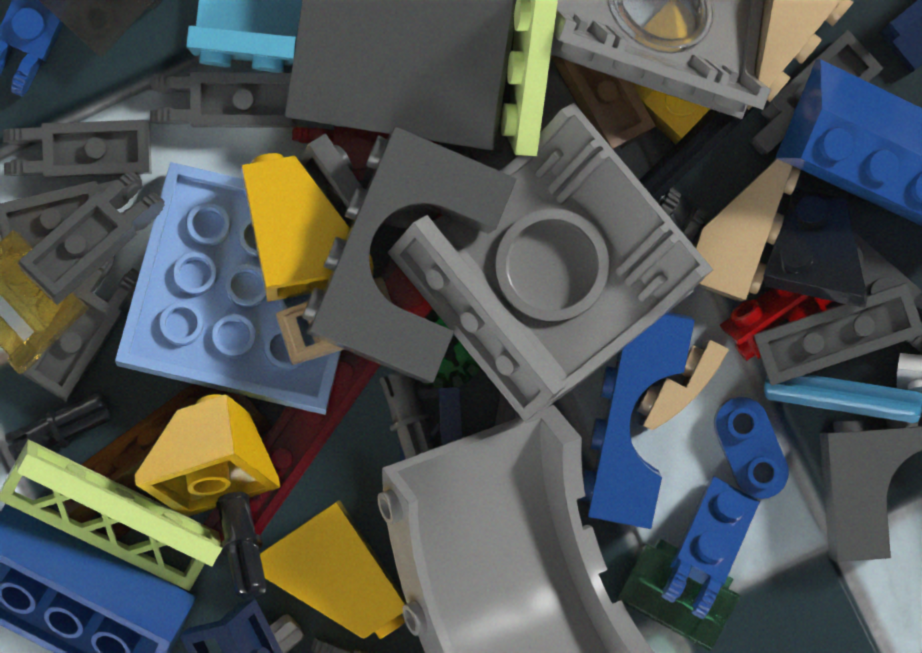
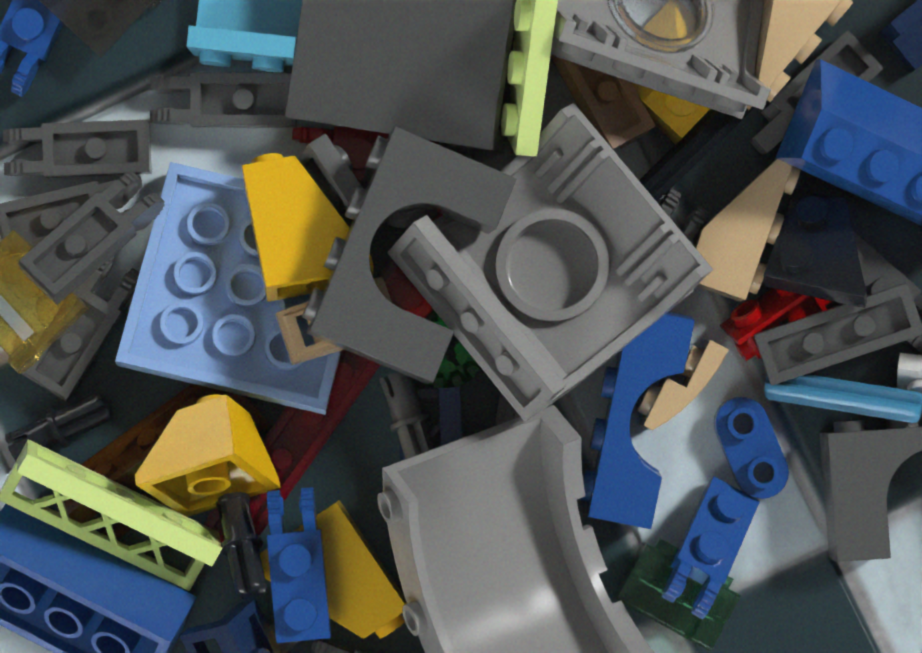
(297, 572): none -> blue hinge

